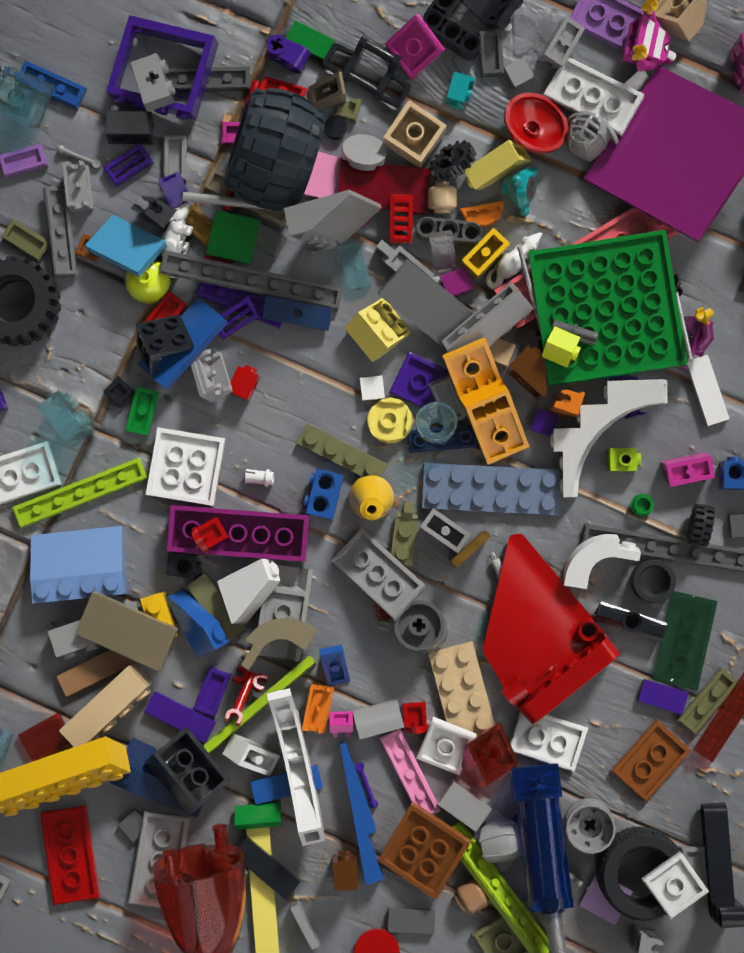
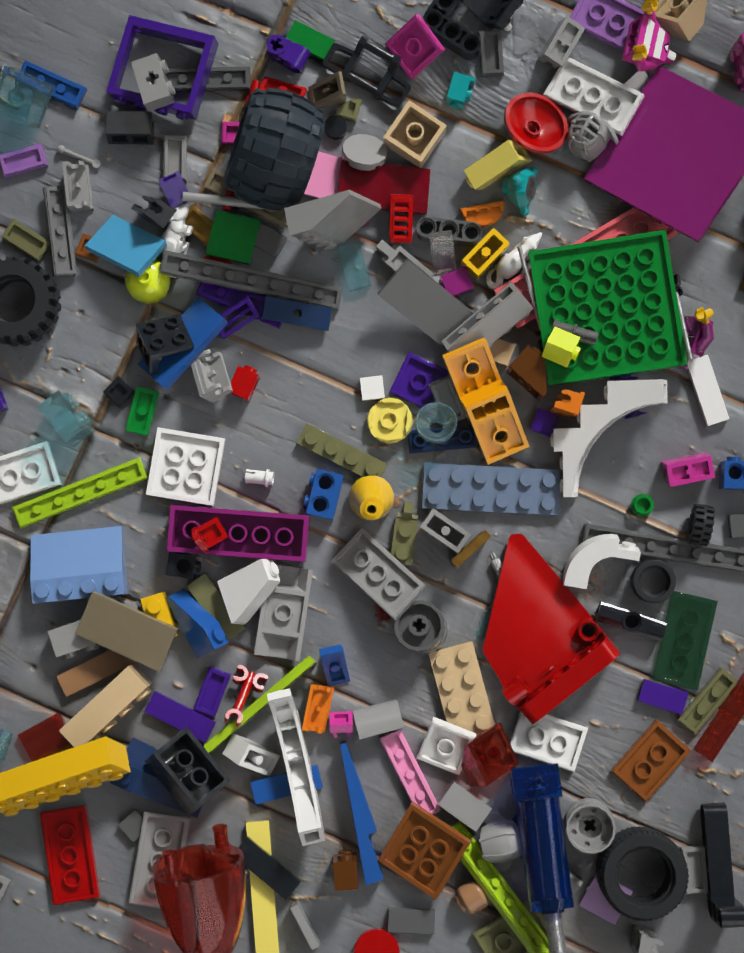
(117, 182): dark purple tile -> none
(168, 306): red tile -> none
(258, 816): green tile -> none
(282, 628): dark tan arch -> none
(360, 767): dark purple hinge -> none
(377, 329): light yellow slope -> none
(415, 717): red tile -> none
(442, 198): tan head -> none
(452, 161): black gear -> none
(519, 73): light grey tile -> none
(615, 463): lime brick -> none
(675, 885): white tile -> none

